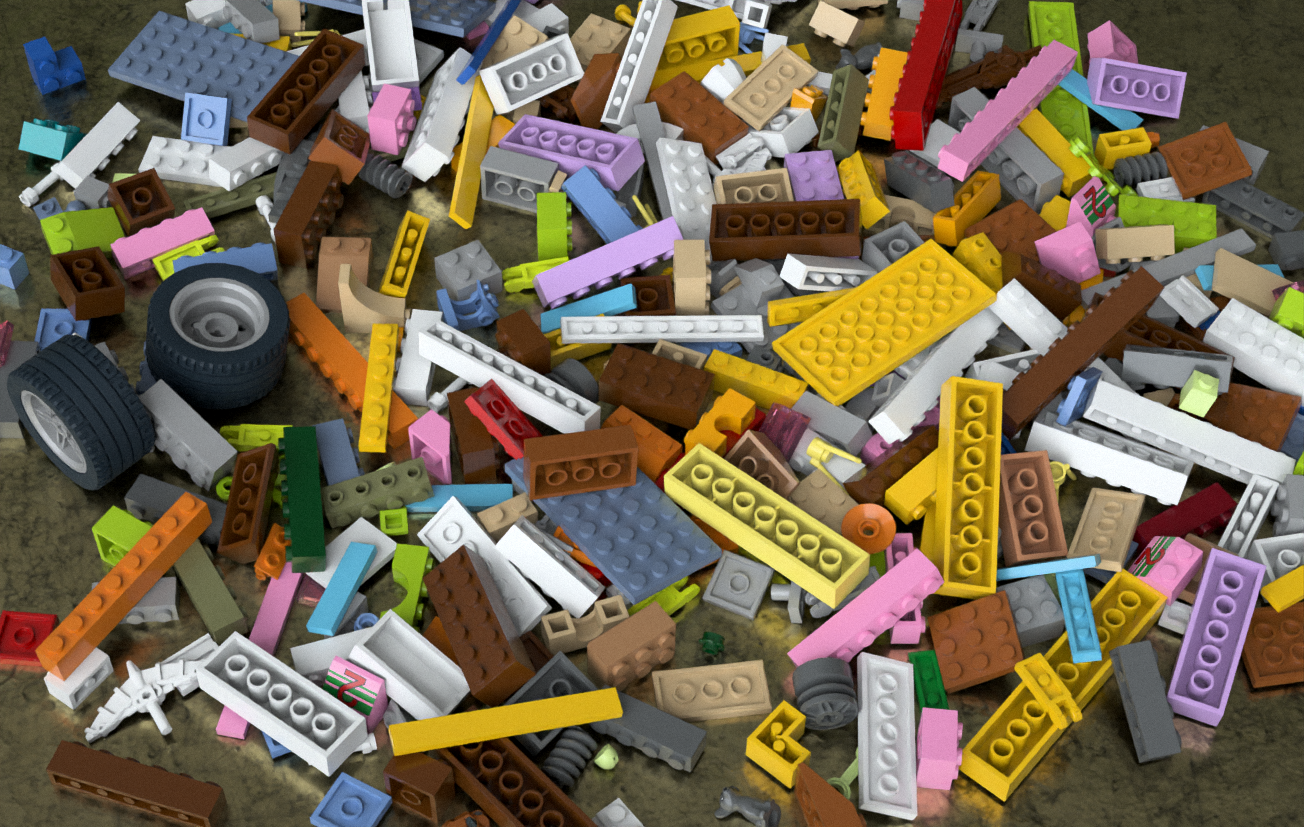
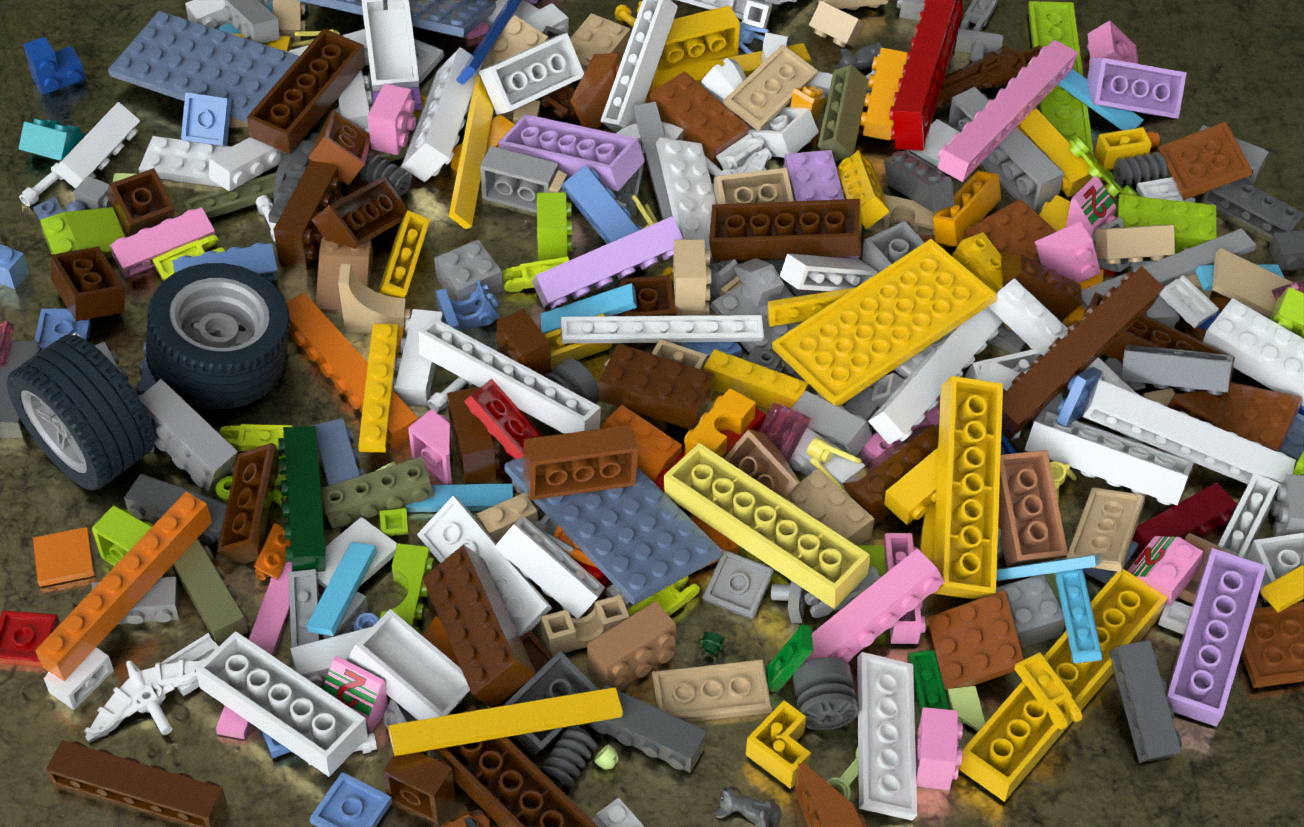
(63, 556): none -> orange tile
(303, 601): none -> light grey plate
(362, 214): none -> reddish brown slope
(789, 658): none -> green tile
(872, 518): orange dish -> none
(967, 703): none -> yellowish green tile
(1199, 393): yellowish green brick -> none

